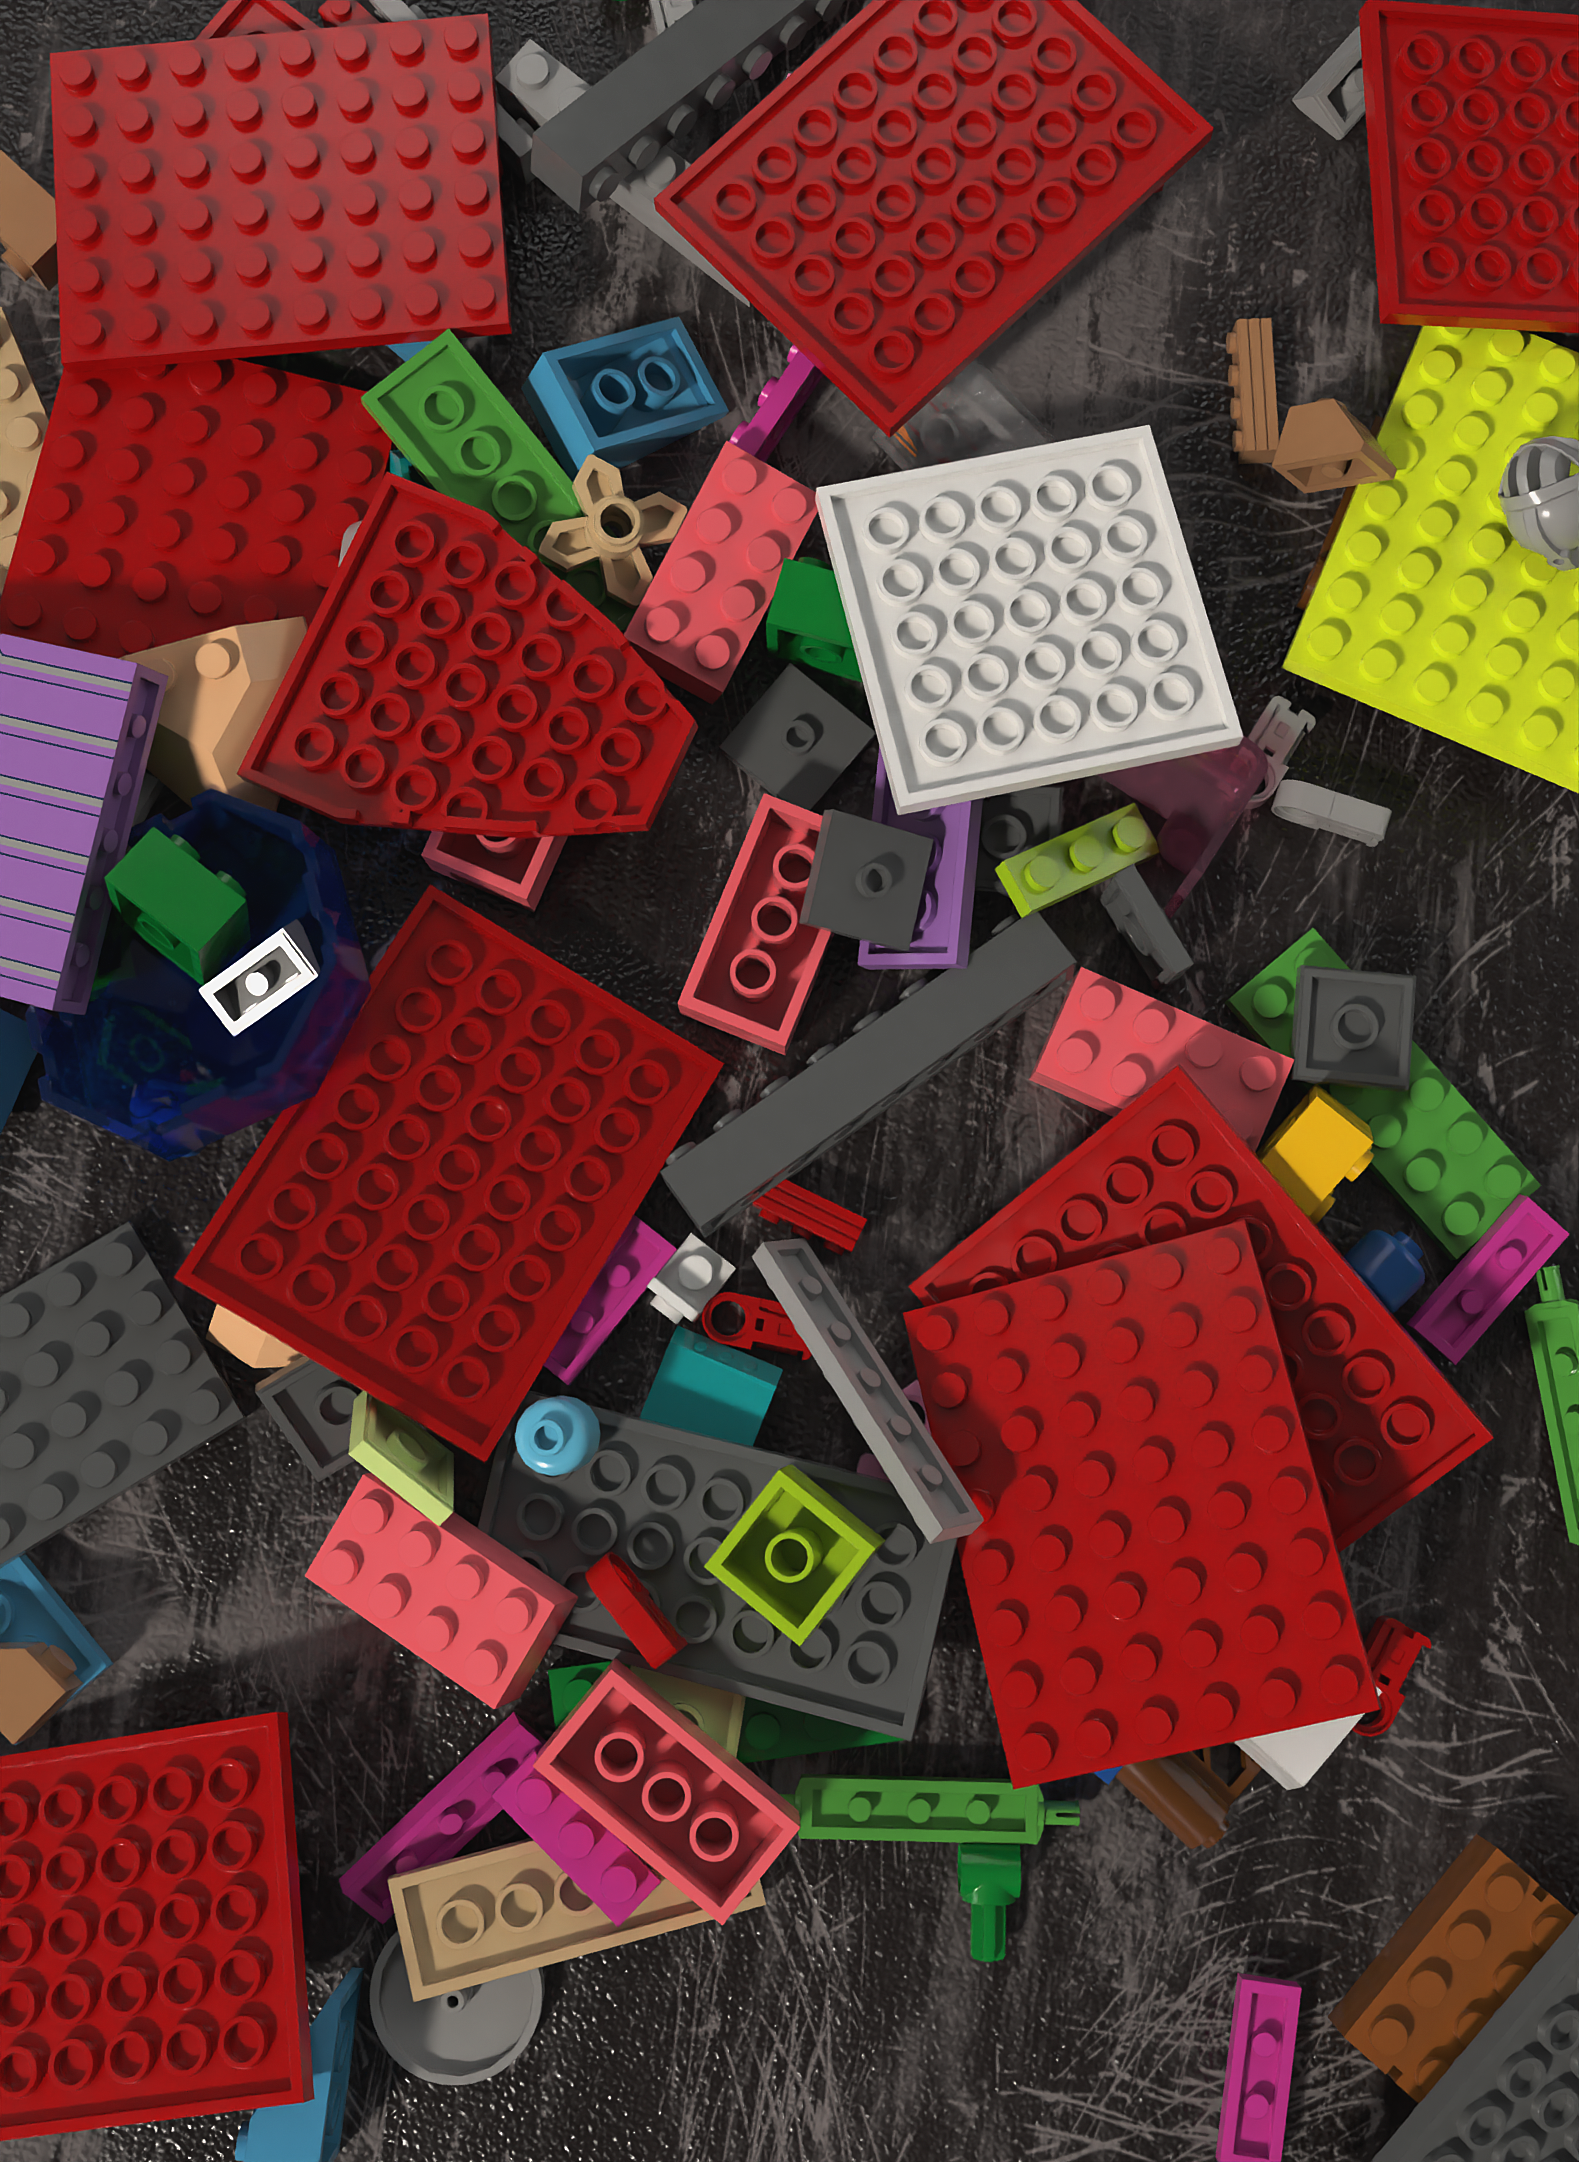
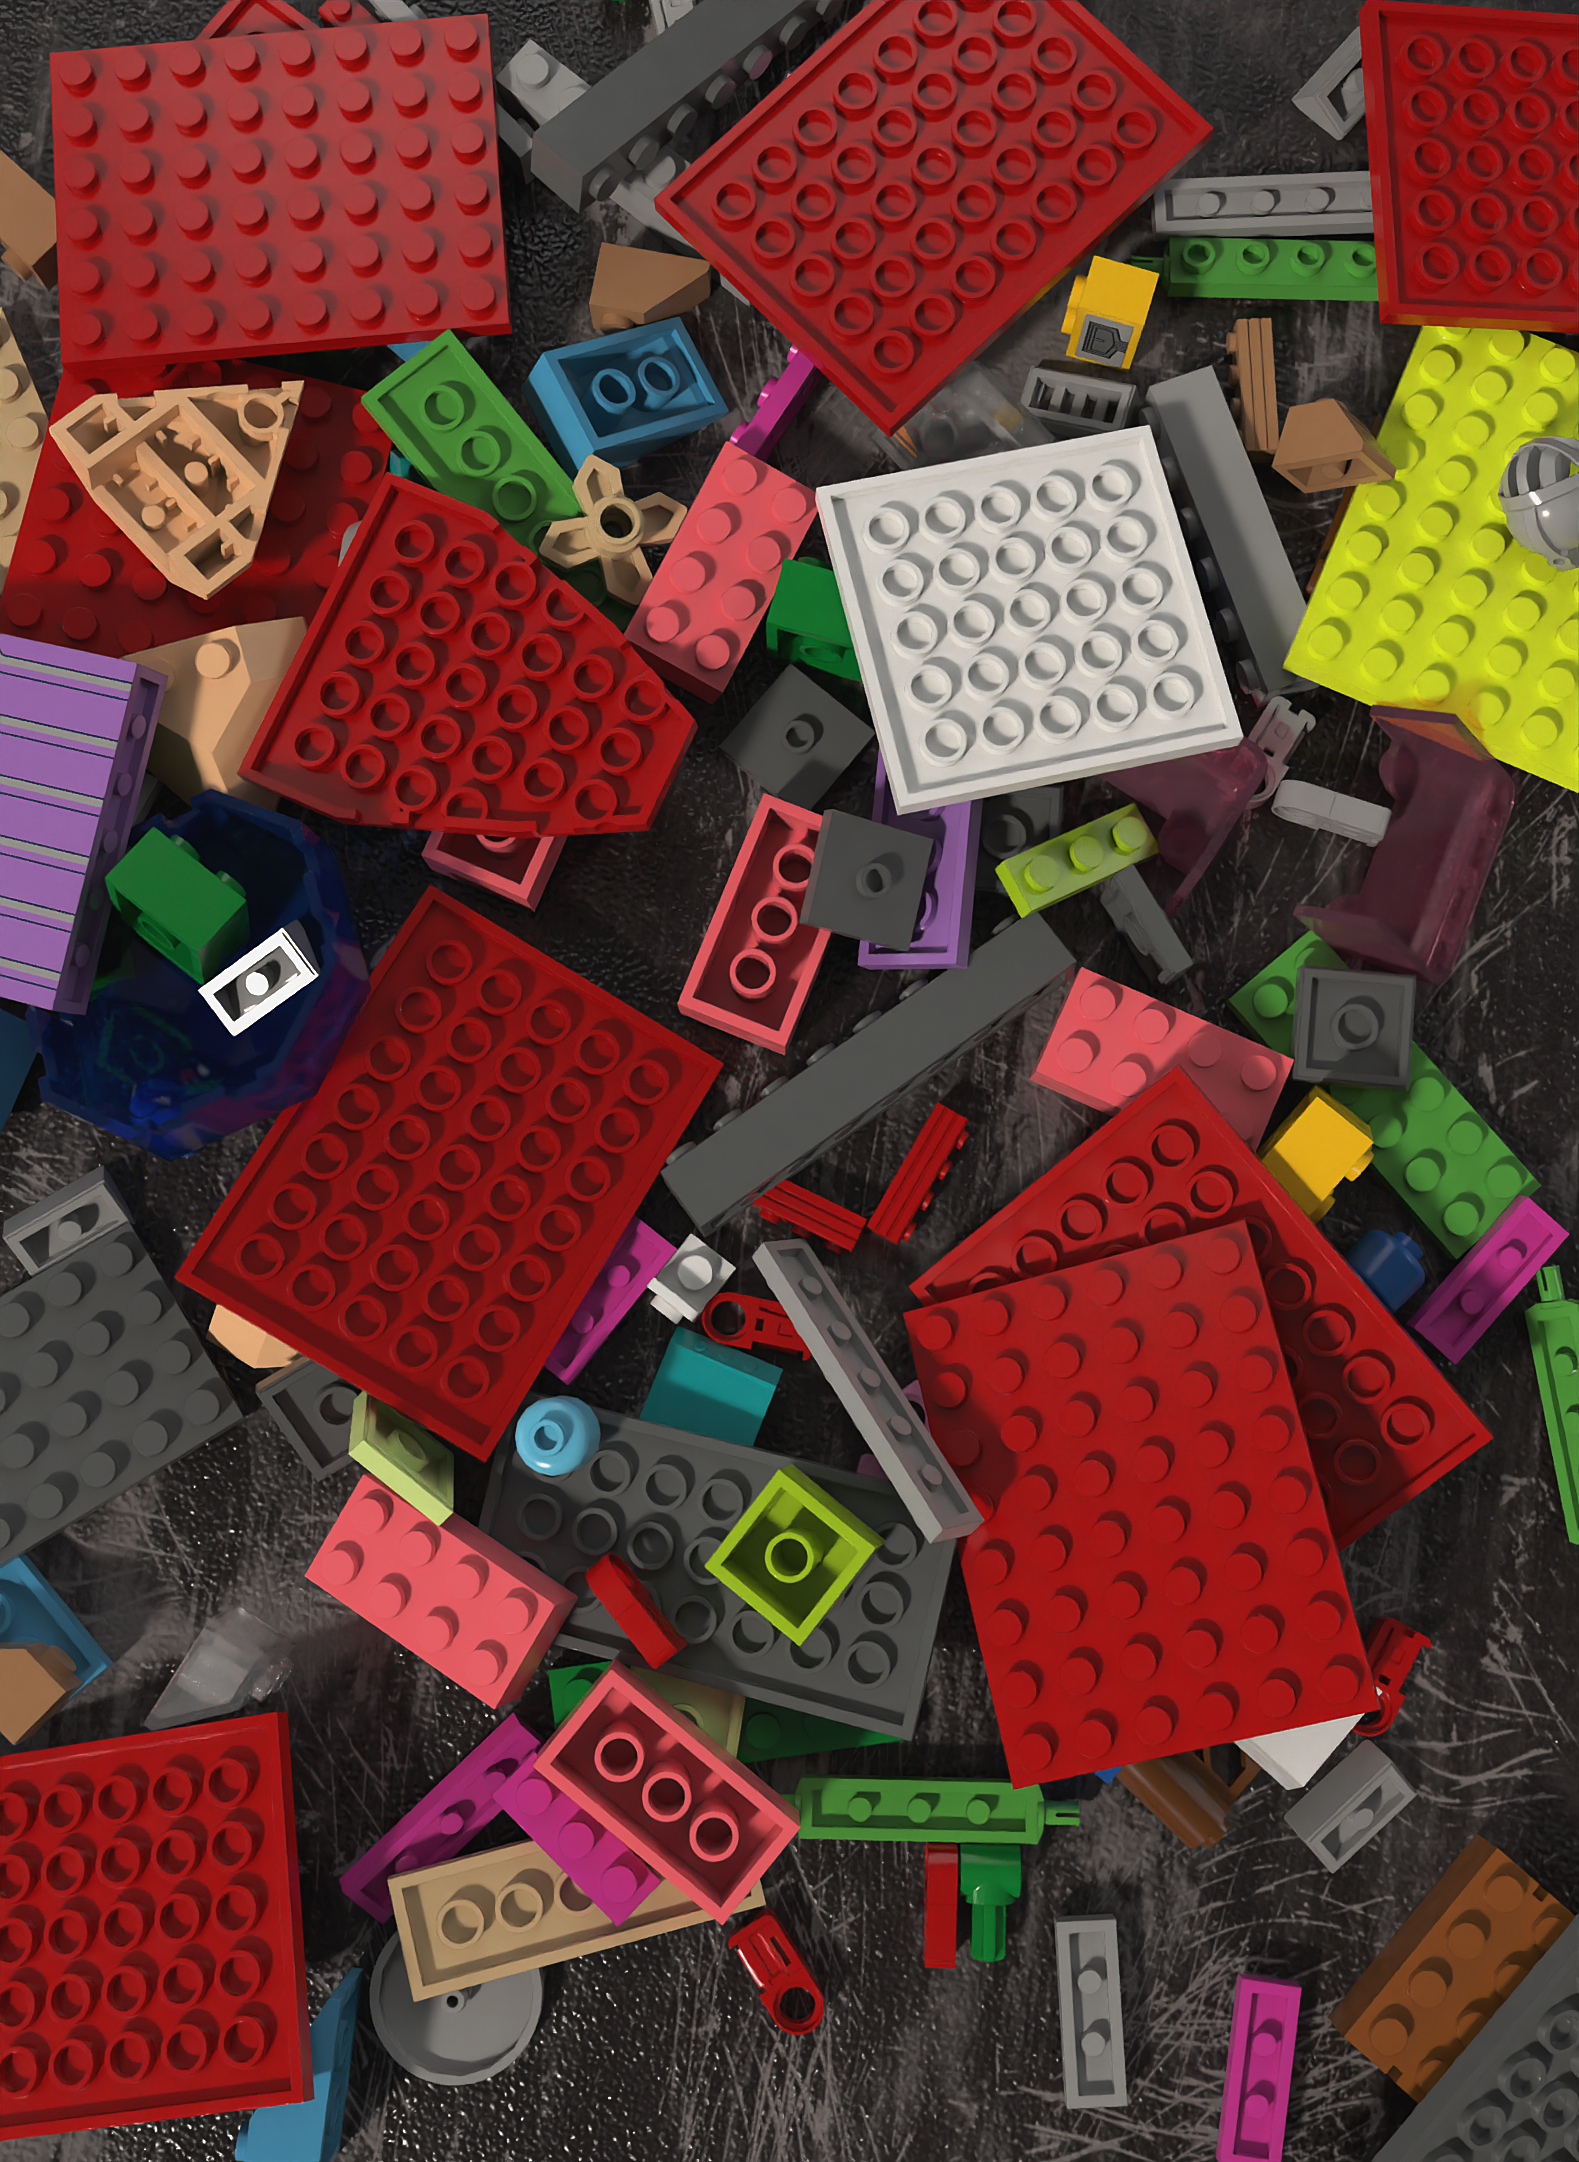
(66, 1221): none -> light grey slope
(185, 472): none -> light nougat wedge
(224, 1670): none -> clear slope
(644, 287): none -> medium nougat slope
(777, 1967): none -> red piece
(917, 1173): none -> red piece
(940, 1905): none -> red piece
(1090, 2011): none -> light grey plate
(1104, 392): none -> light grey slope
(1108, 313): none -> yellow brick
(1229, 528): none -> light grey brick
(1263, 206): none -> light grey plate
(1265, 269): none -> bright green plate
(1350, 1805): none -> light grey slope
(1434, 853): none -> clear pink windscreen

